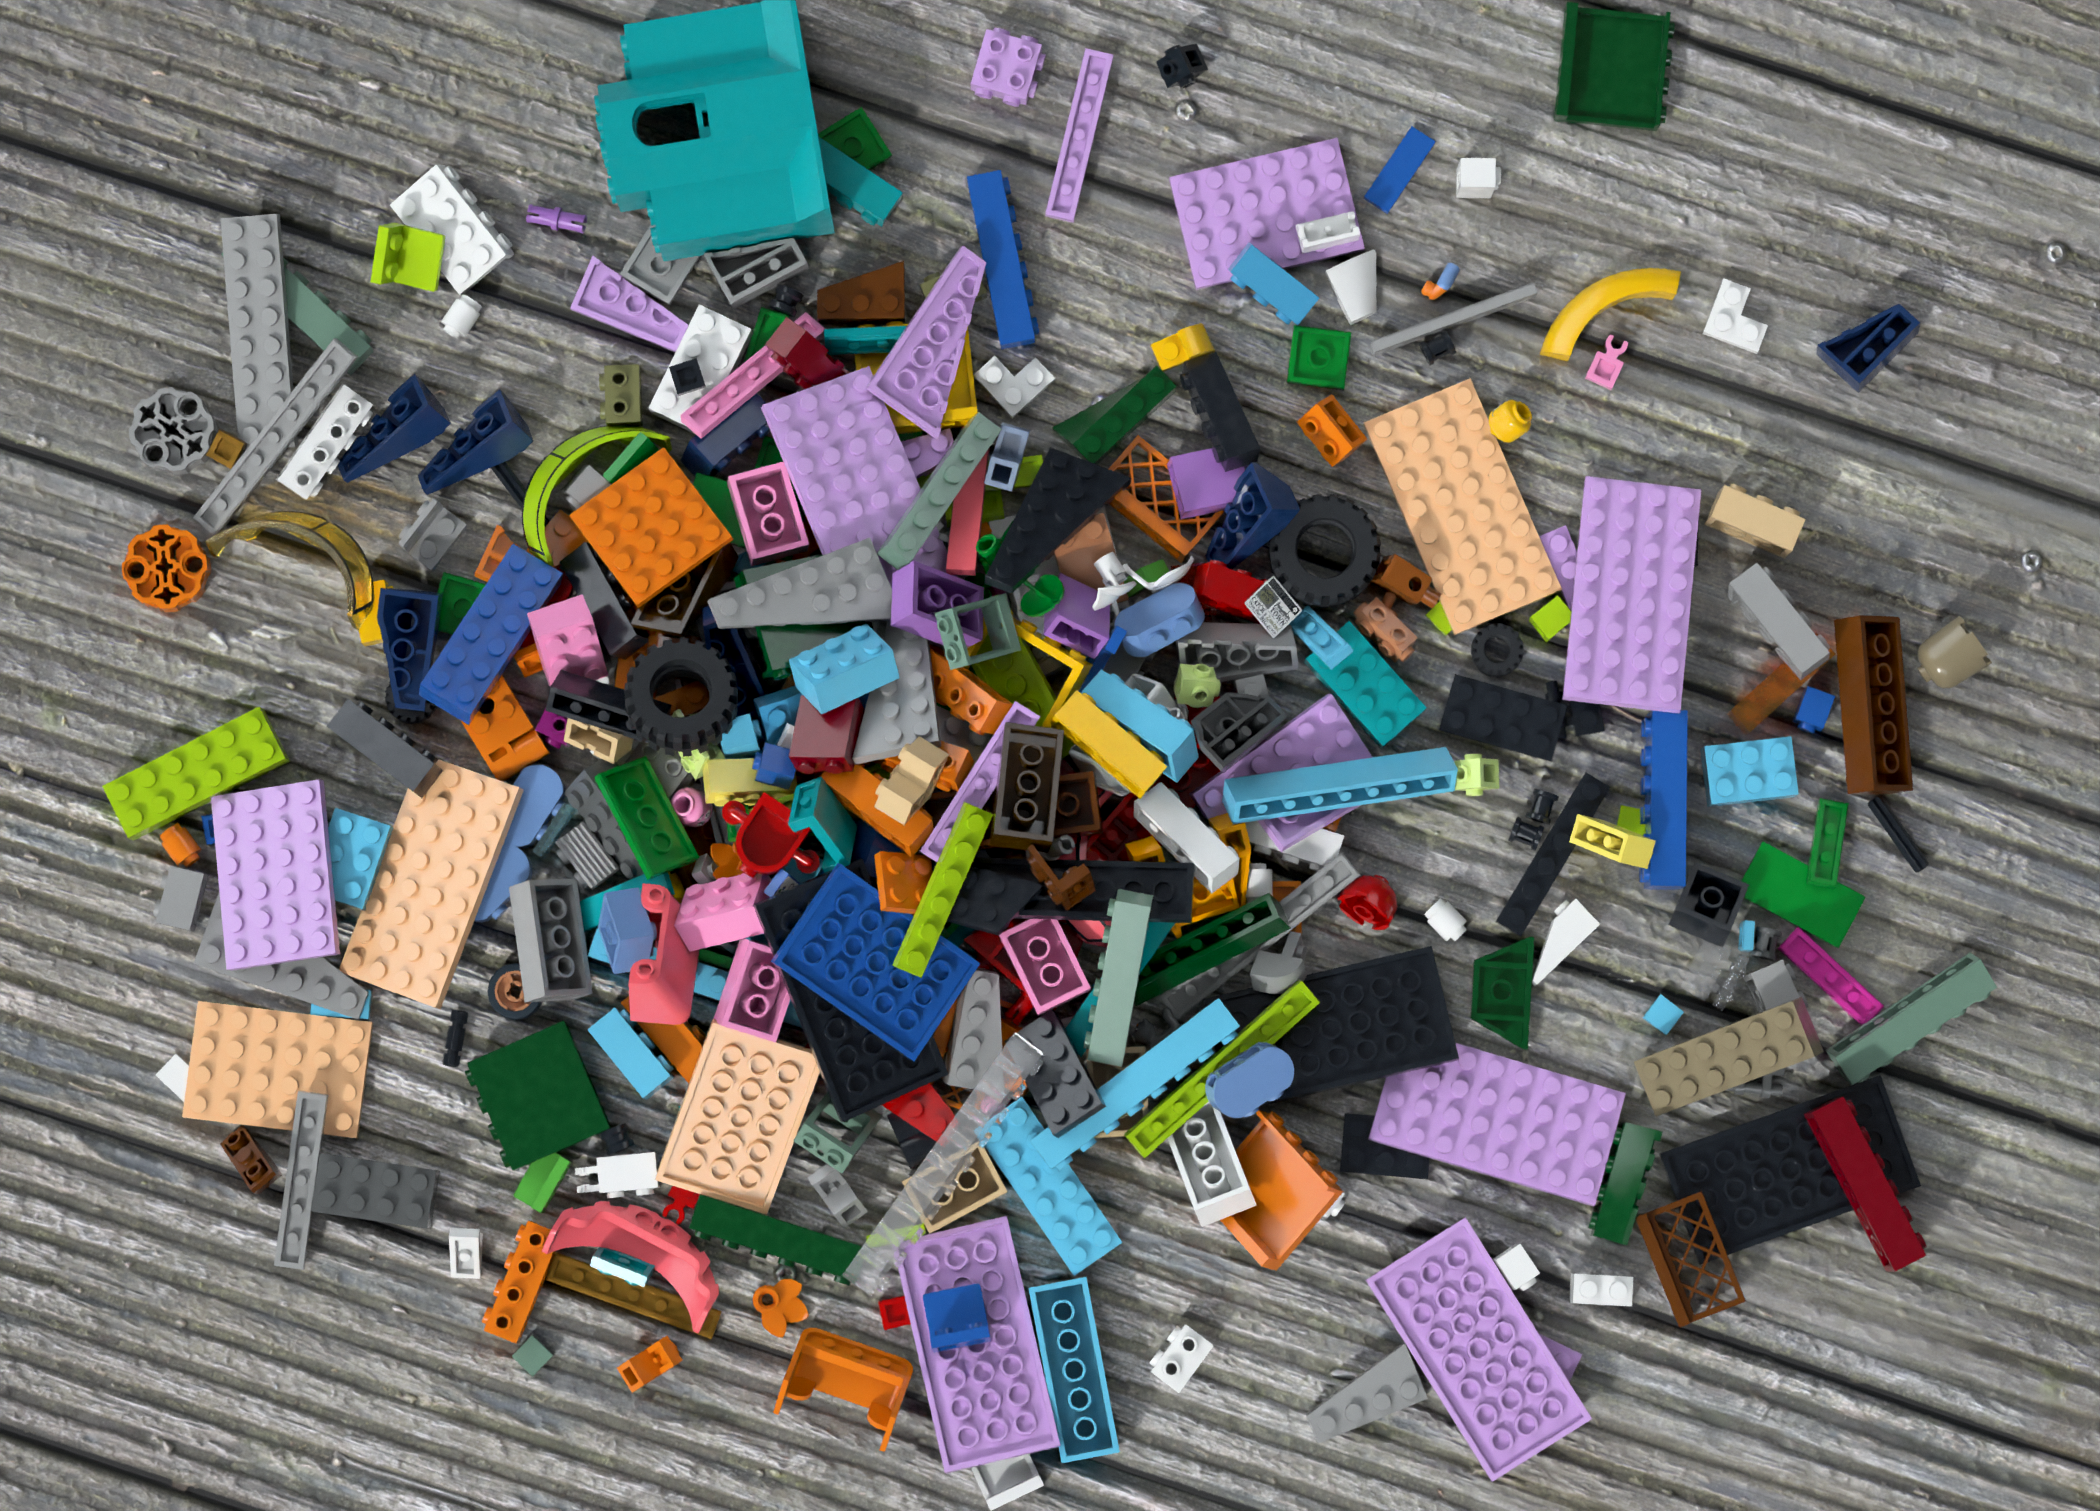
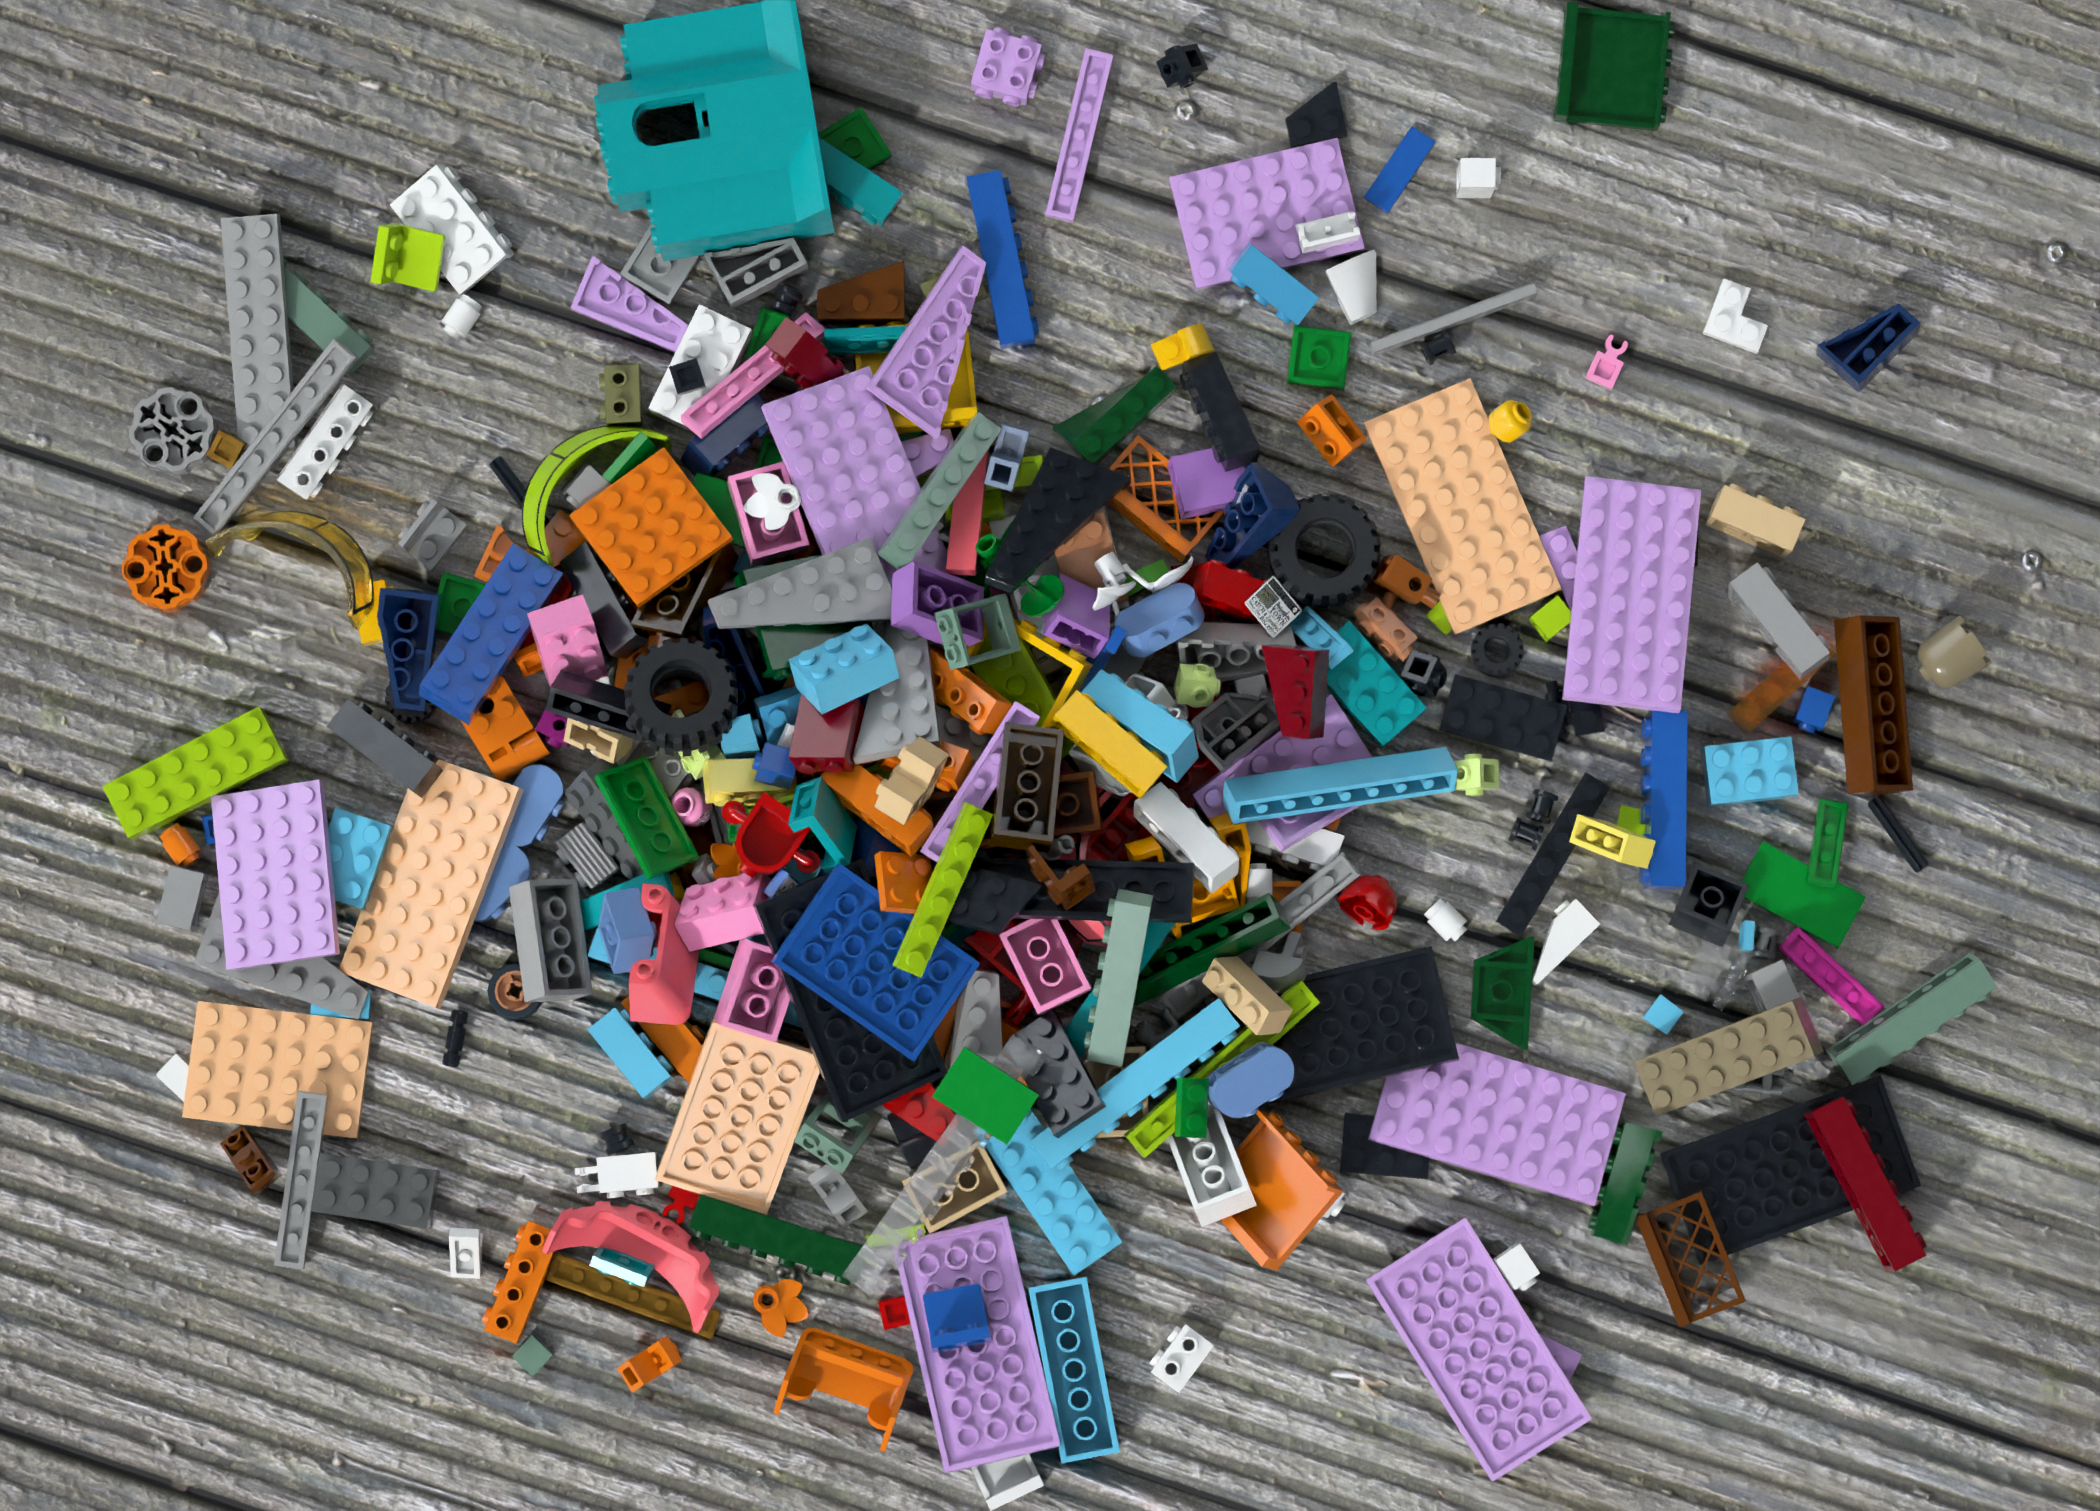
(406, 424): dark blue wedge -> none
(488, 440): dark blue wedge -> none
(537, 1096): dark green panel -> none
(542, 1181): bright green panel -> none
(554, 831): clear light blue tile -> none
(556, 218): medium lavender pin -> none
(768, 502): none -> white plate
(985, 1095): none -> green tile
(1011, 391): white plate -> none
(1191, 1107): none -> green plate
(1247, 995): none -> tan brick
(1298, 688): none -> dark red wedge
(1317, 119): none -> black wing
(1372, 1395): light grey wedge -> none
(1424, 673): none -> black brick
(1444, 283): arm -> none
(1601, 296): yellow brick -> none
(1601, 1289): white brick -> none

